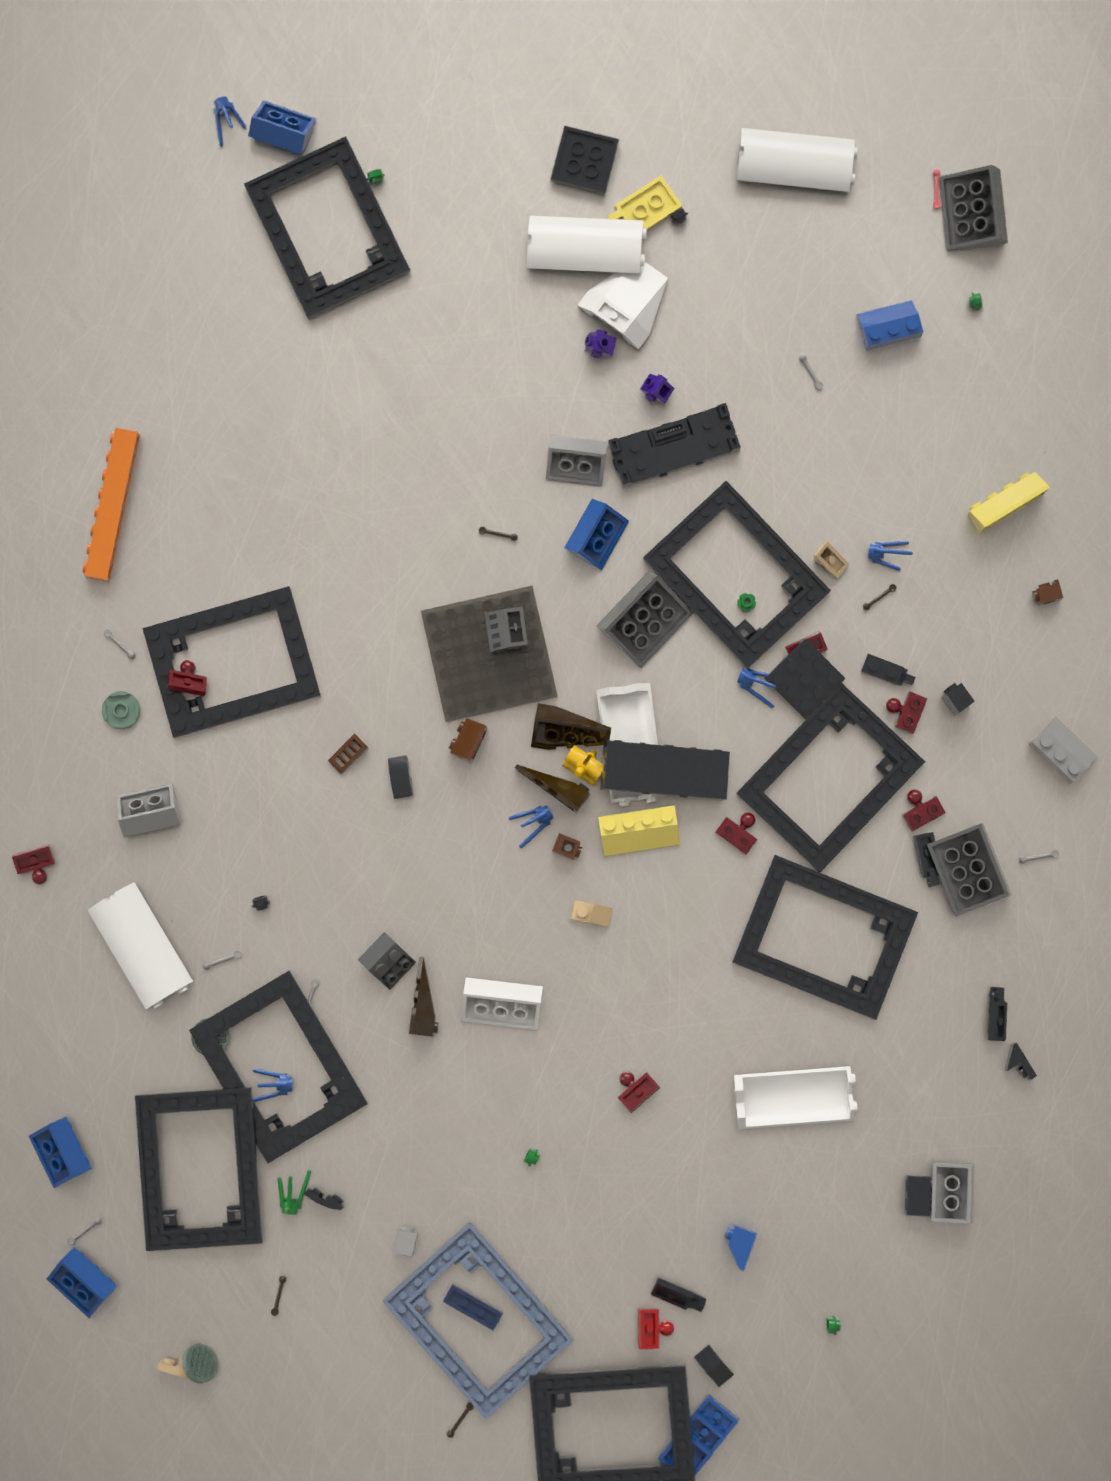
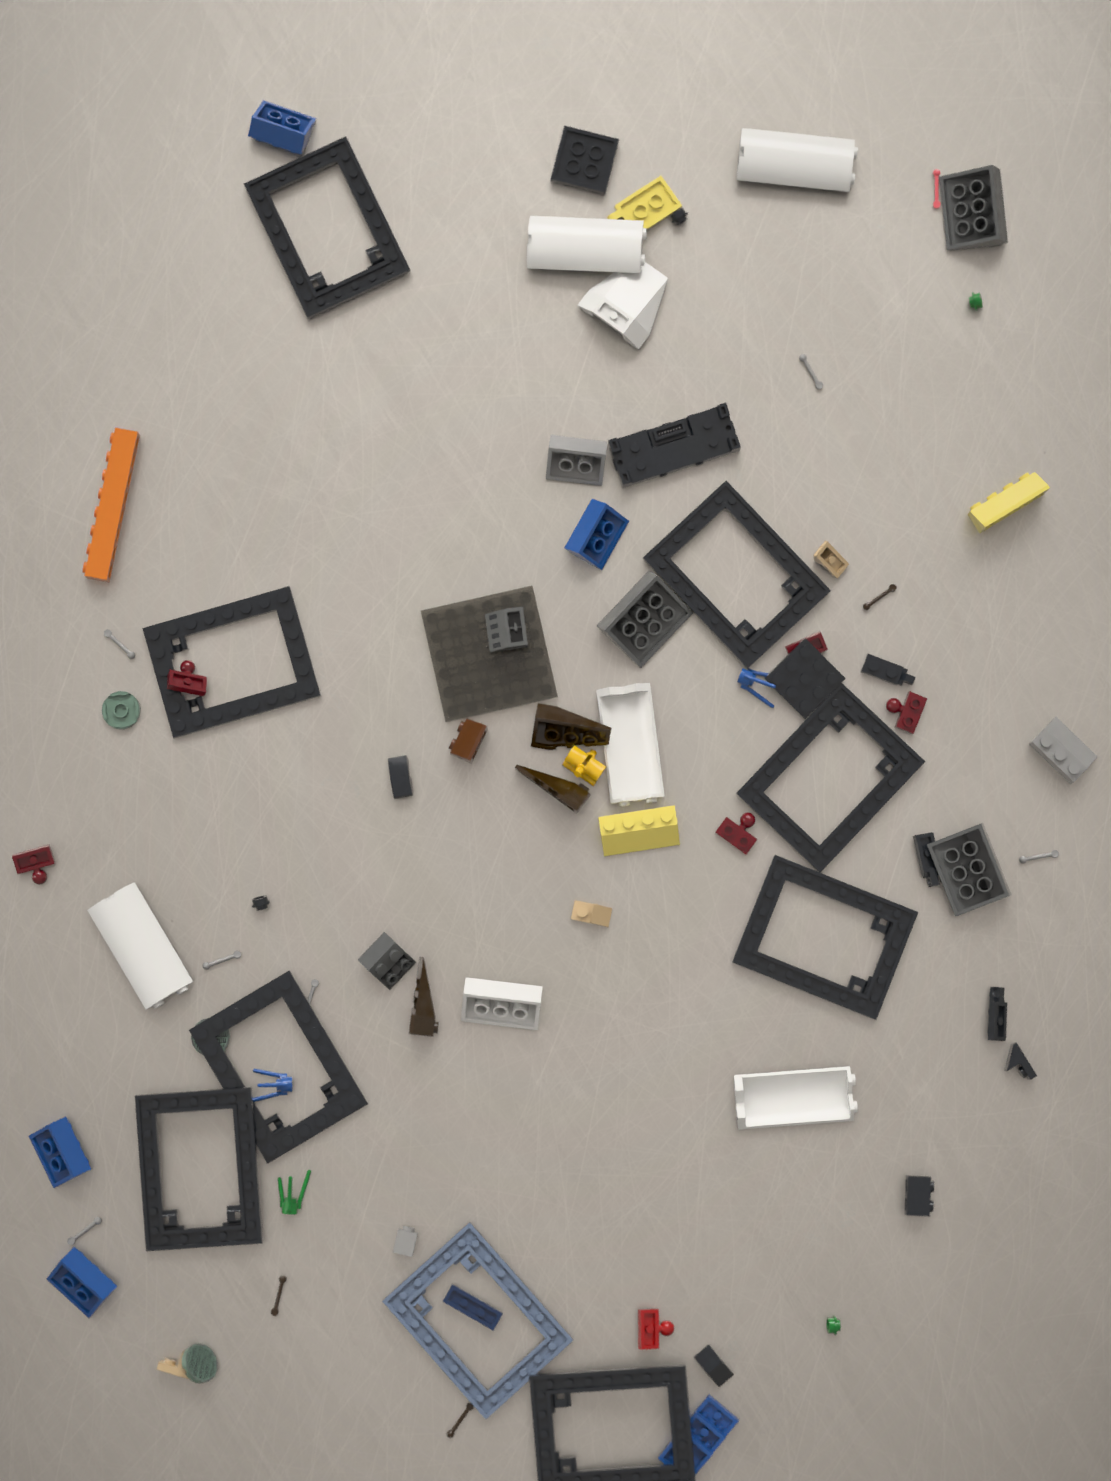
(147, 810): light grey slope -> none
(224, 108): blue plant -> none
(330, 1201): black slope -> none
(354, 738): reddish brown slope -> none
(375, 176): green plate -> none
(482, 530): dark brown hinge -> none
(531, 1157): green plate -> none
(542, 815): blue plant -> none
(563, 840): reddish brown brick -> none
(600, 344): dark purple brick -> none
(638, 1091): dark red plate -> none
(657, 388): dark purple brick -> none
(665, 770): black piece -> none
(677, 1295): black hinge -> none
(740, 1242): blue slope -> none
(741, 602): green plate -> none
(877, 551): blue plant -> none
(890, 325): blue slope -> none
(923, 812): dark red plate -> none
(952, 1193): light grey slope -> none
(957, 698): black brick -> none
(1047, 593): reddish brown brick -> none

